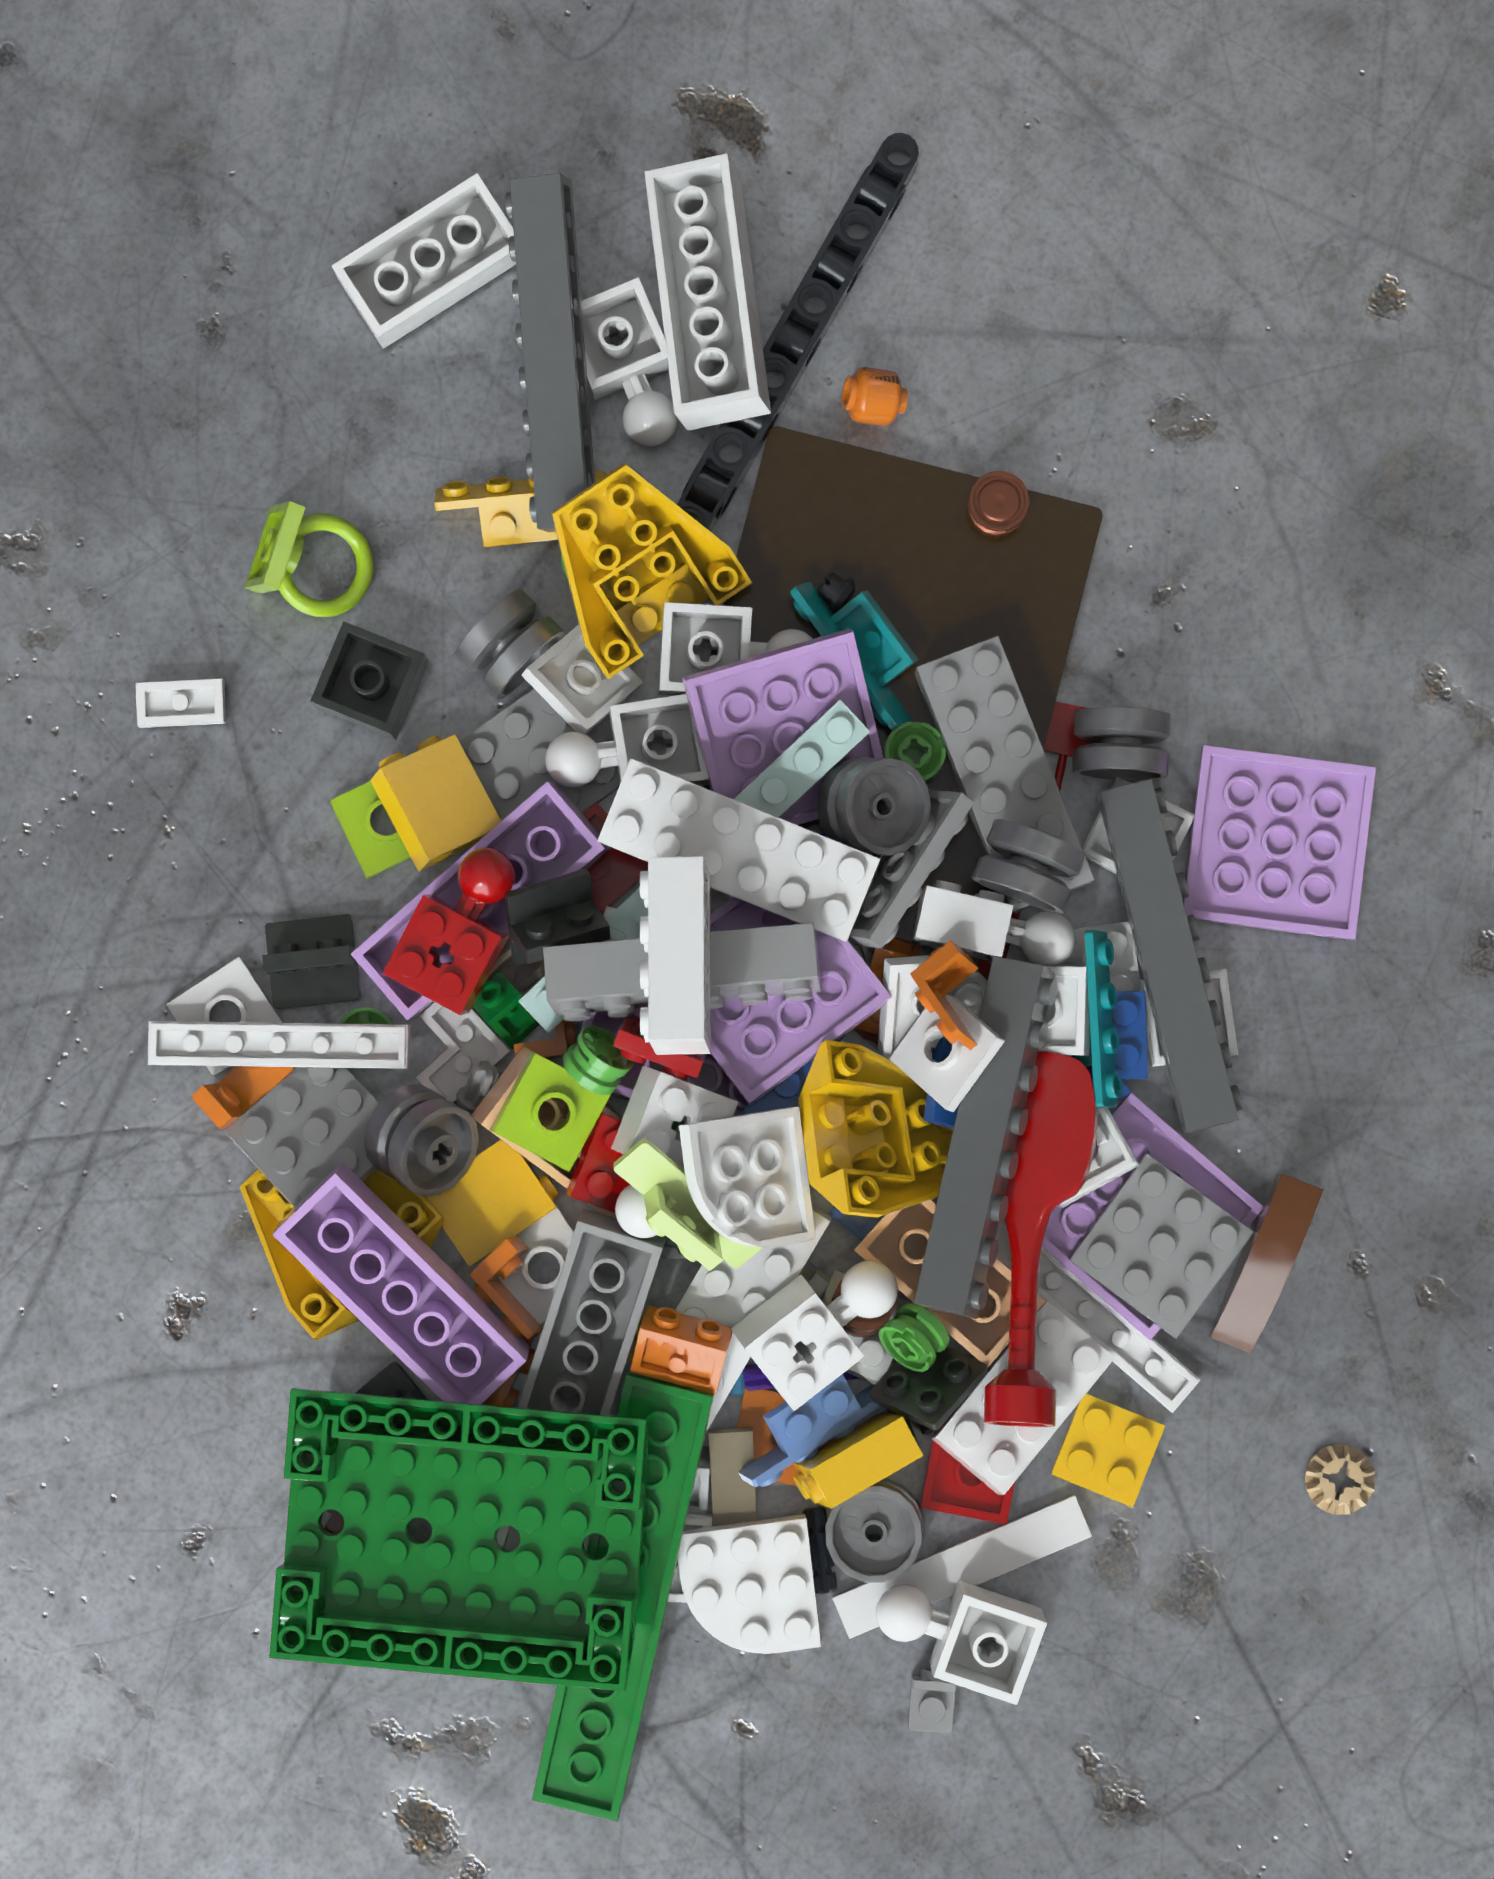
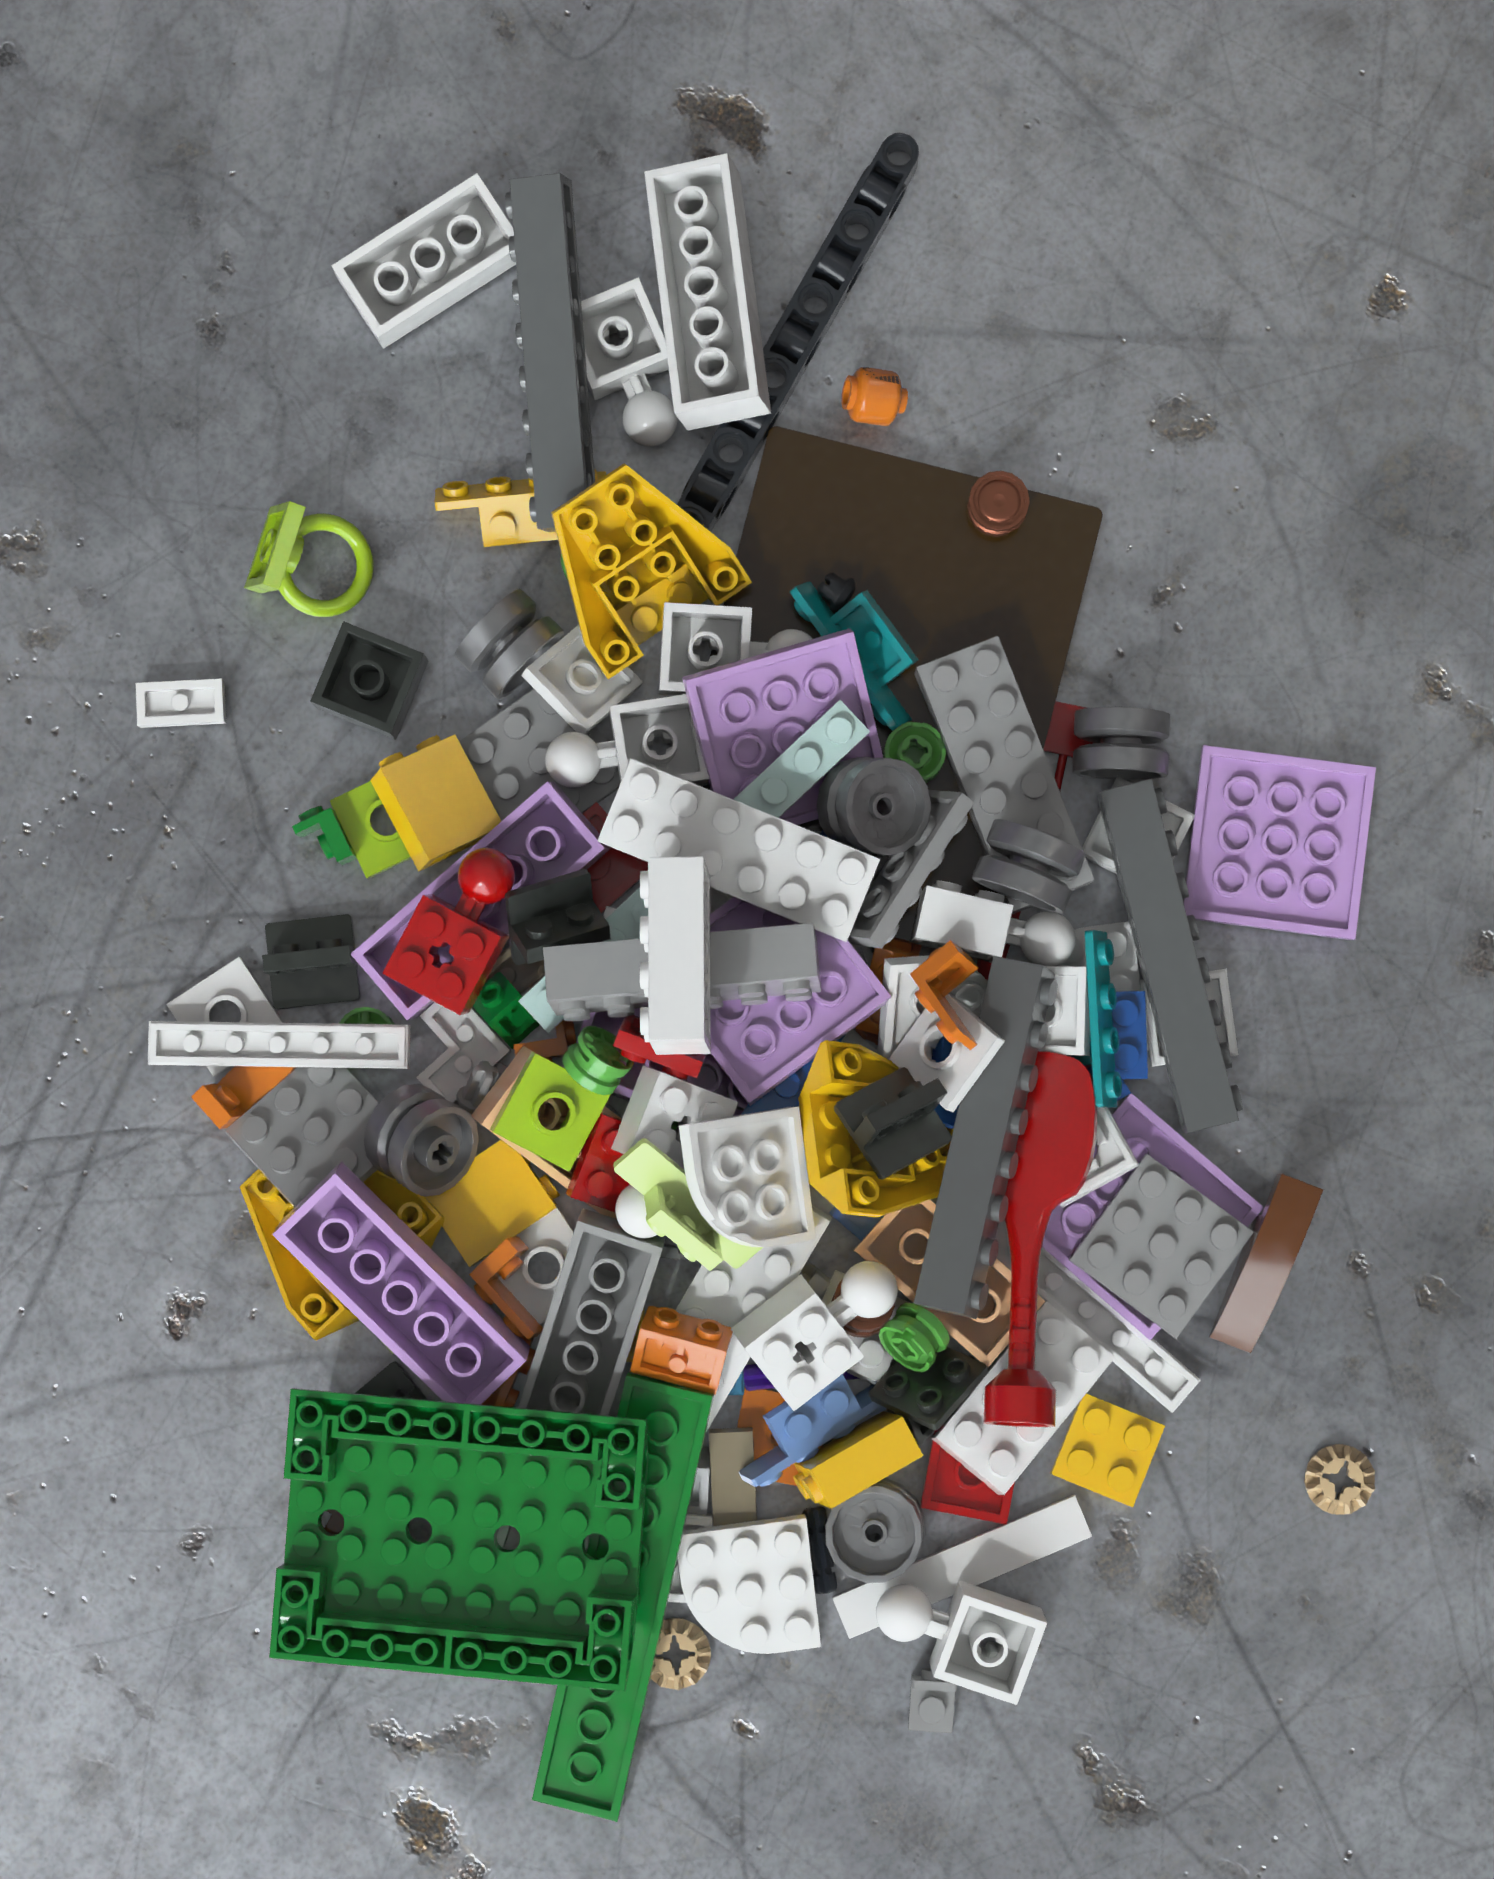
(333, 840): none -> green bracket
(692, 1667): none -> tan gear
(895, 1121): none -> pearl dark grey bracket

